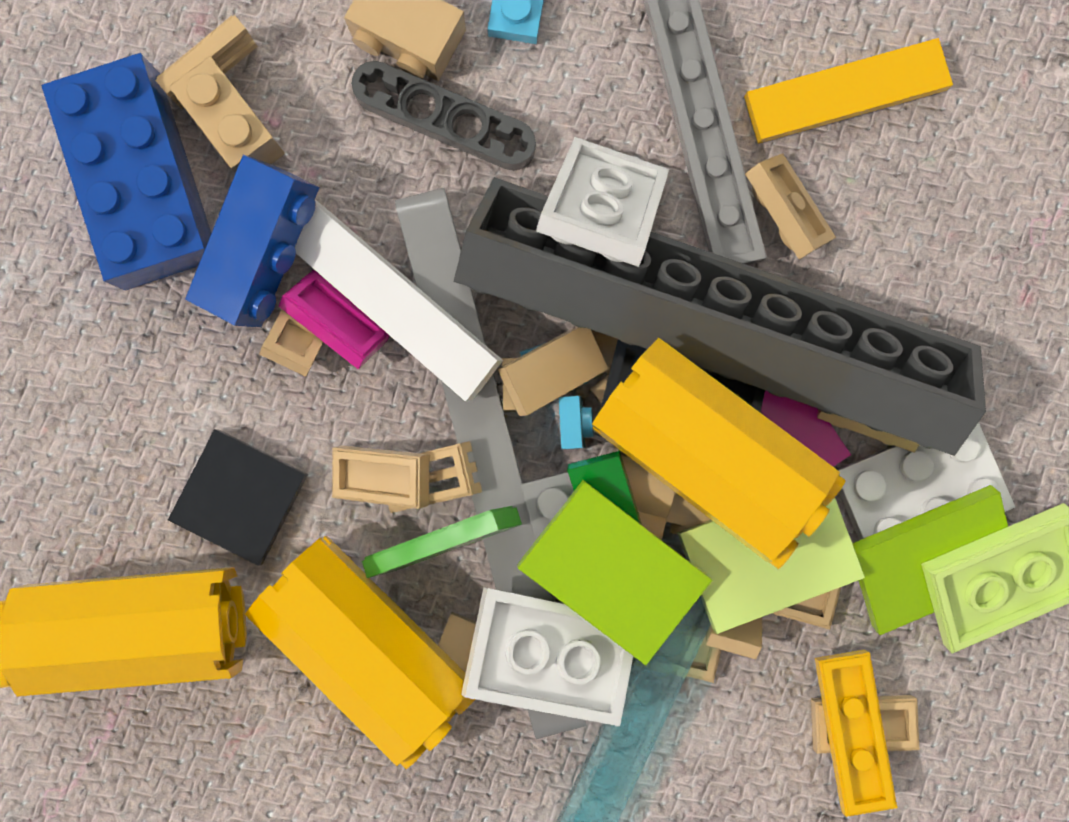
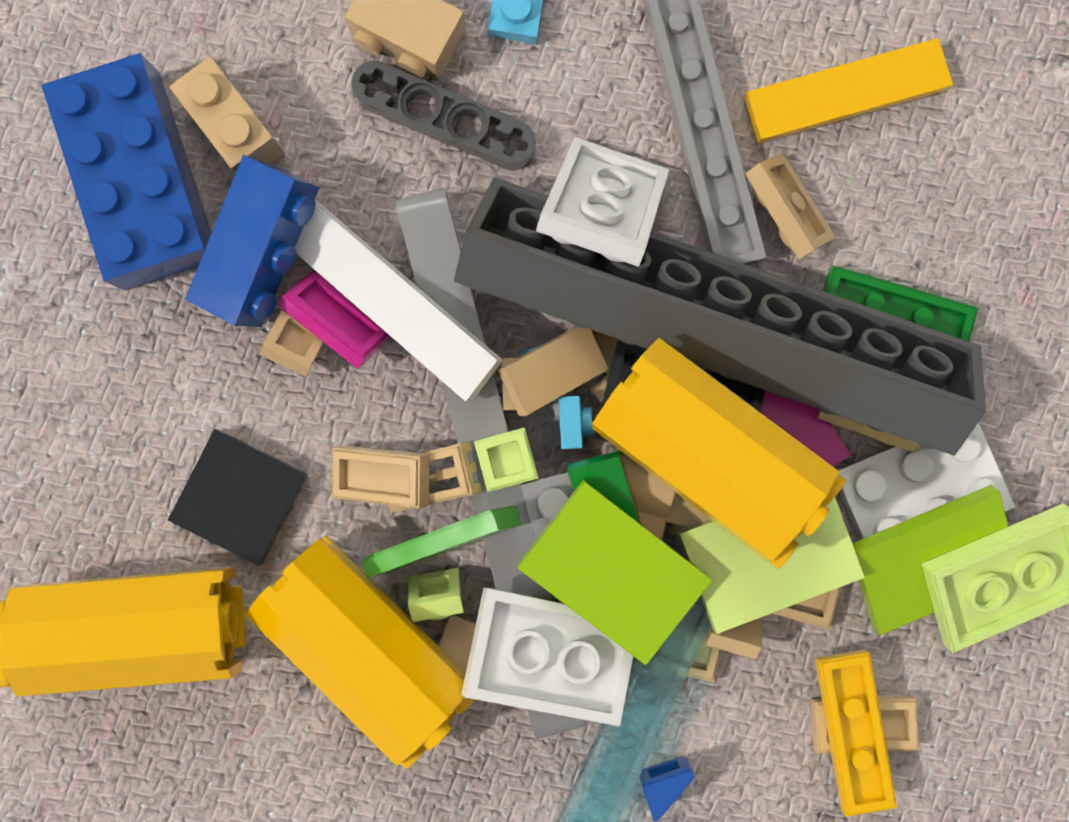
(225, 45): tan tile -> none
(435, 595): none -> yellowish green plate
(506, 459): none -> yellowish green tile
(665, 783): none -> blue slope
(903, 302): none -> green tile

